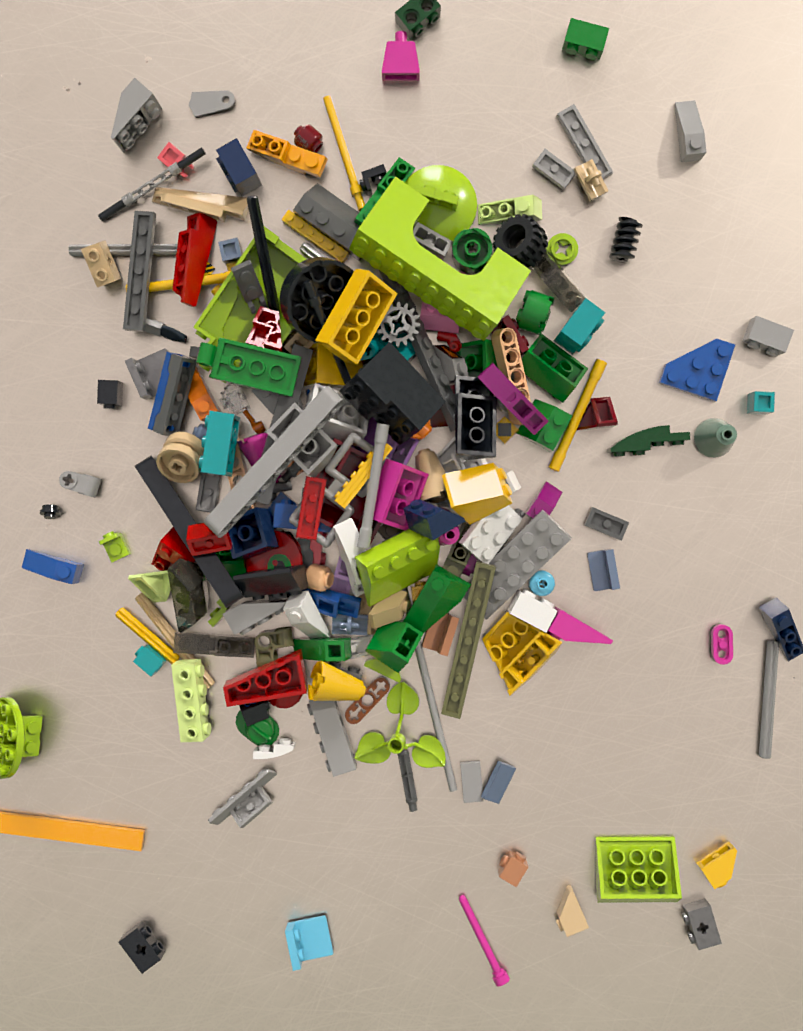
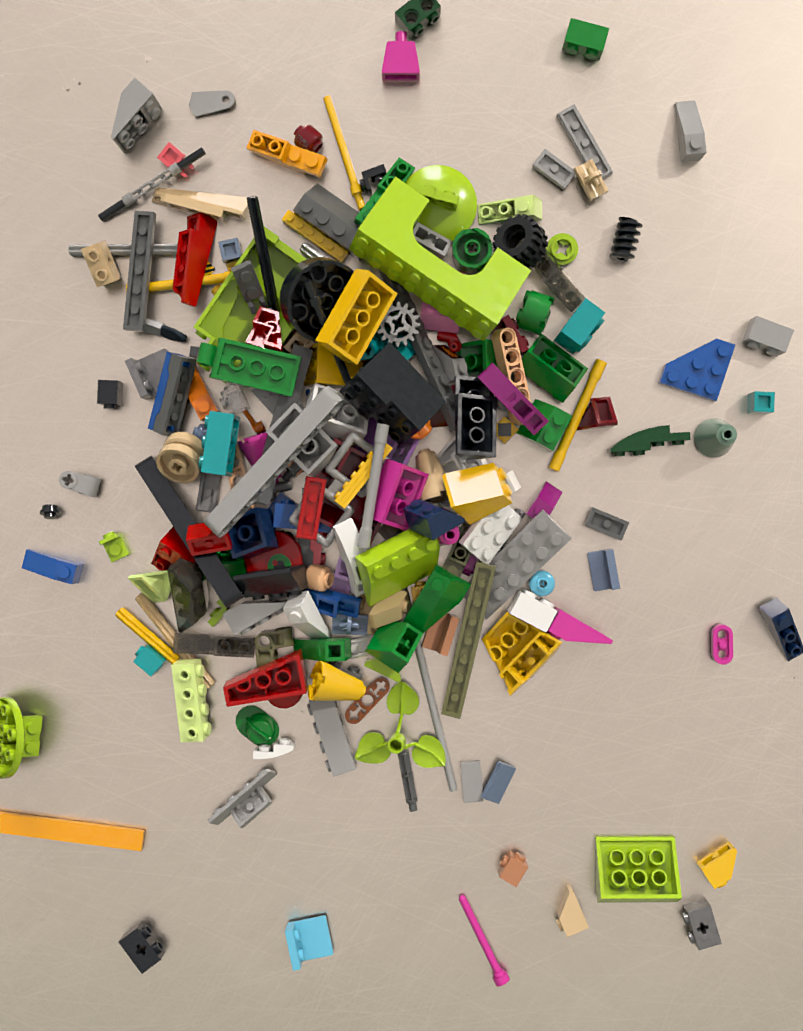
(237, 168): dark blue brick -> none
(254, 712): black brick -> none
(768, 699): light grey axle -> none

